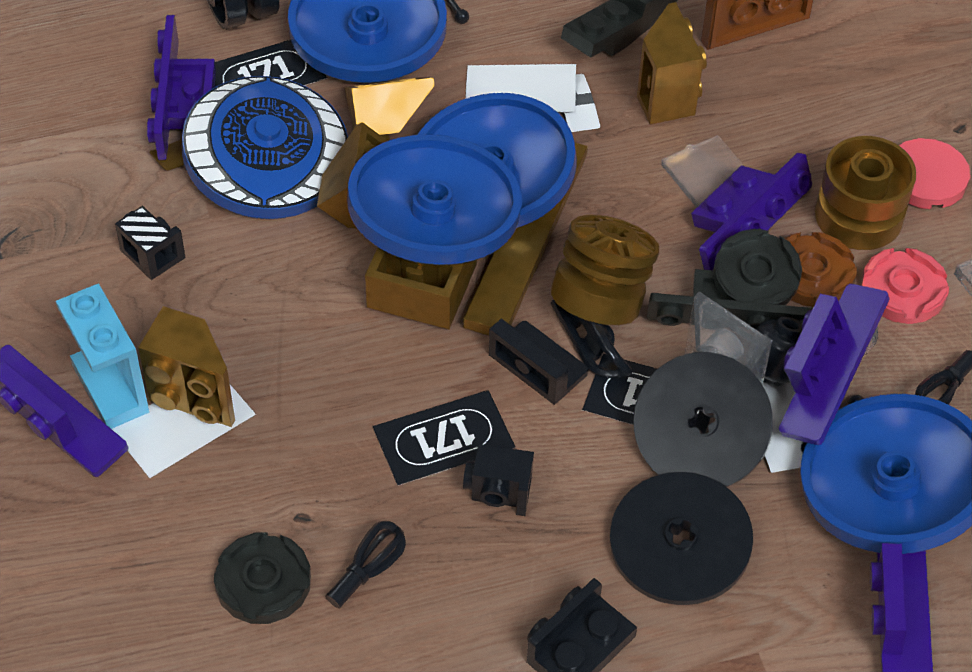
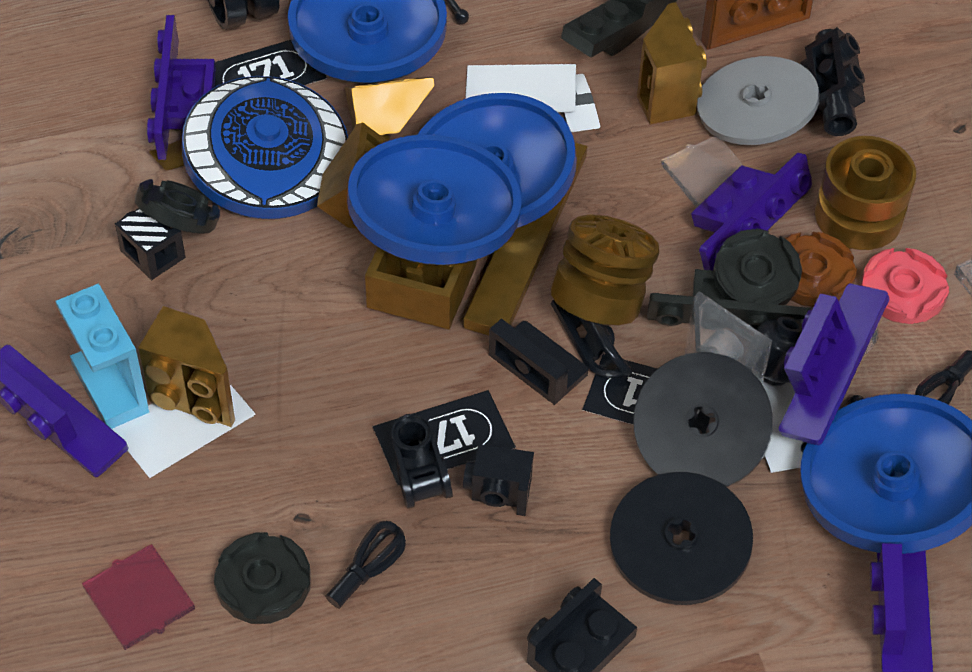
(138, 596): none -> clear pink piece
(177, 206): none -> pearl dark grey tile
(419, 467): none -> black piece
(758, 100): none -> light grey piece
(839, 78): none -> black brick
(940, 173): coral tile -> none

